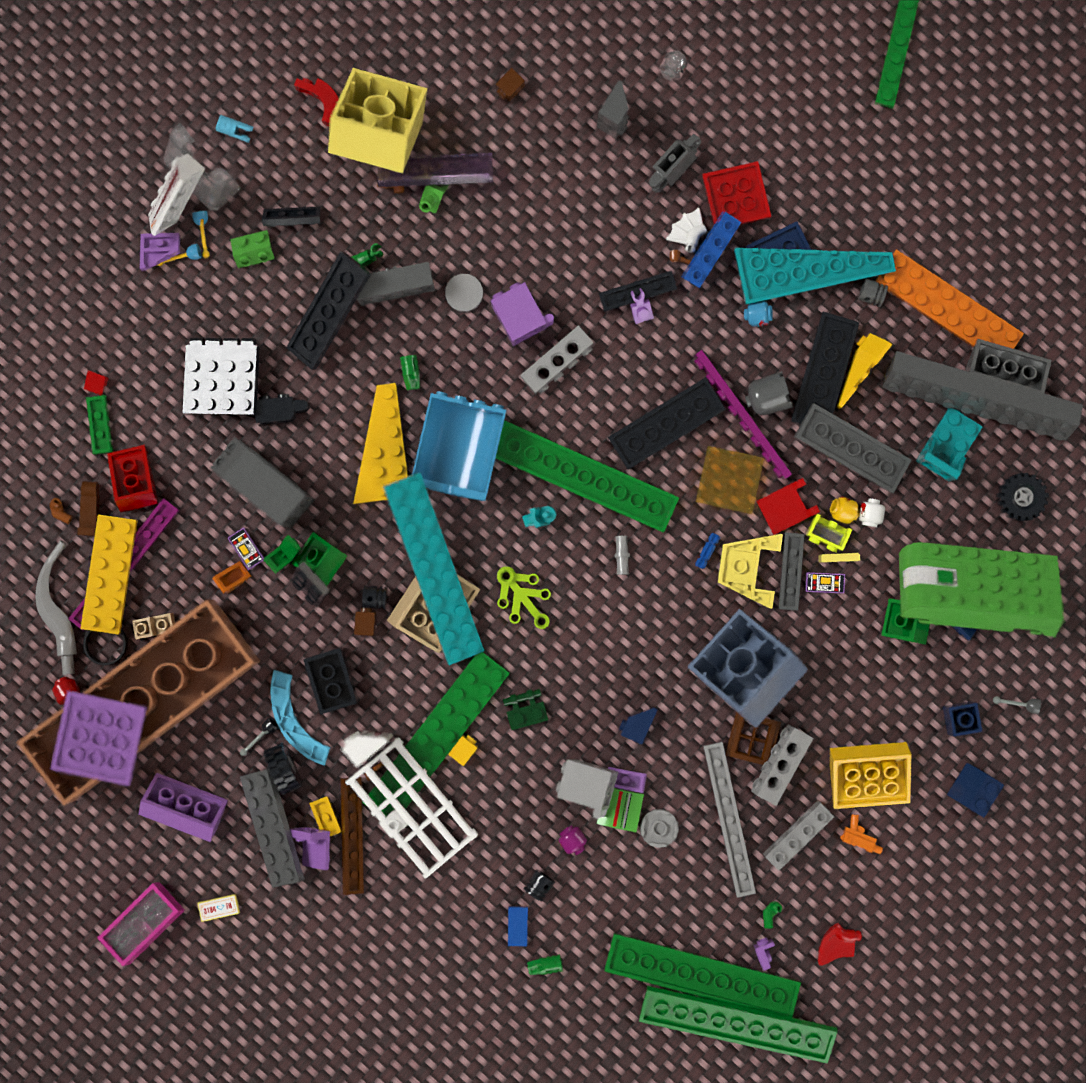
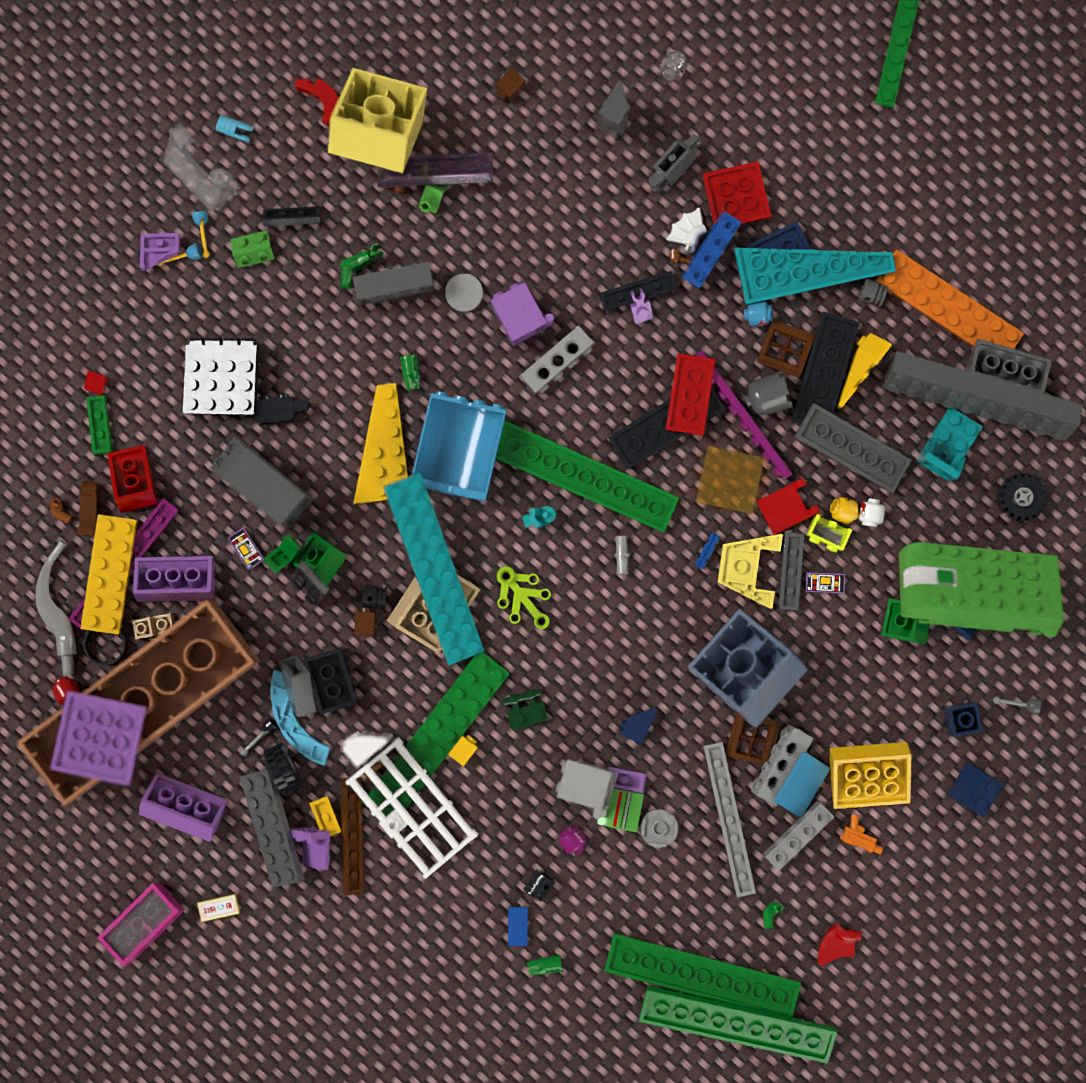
(174, 193): white slope -> none
(174, 578): none -> medium lavender slope
(231, 577): orange slope -> none
(298, 686): none -> dark grey slope
(328, 310): black plate -> none
(690, 394): none -> red tile
(764, 956): medium lavender bracket -> none
(791, 332): none -> reddish brown piece
(802, 784): none -> dark azure tile
(847, 557): light yellow tile -> none

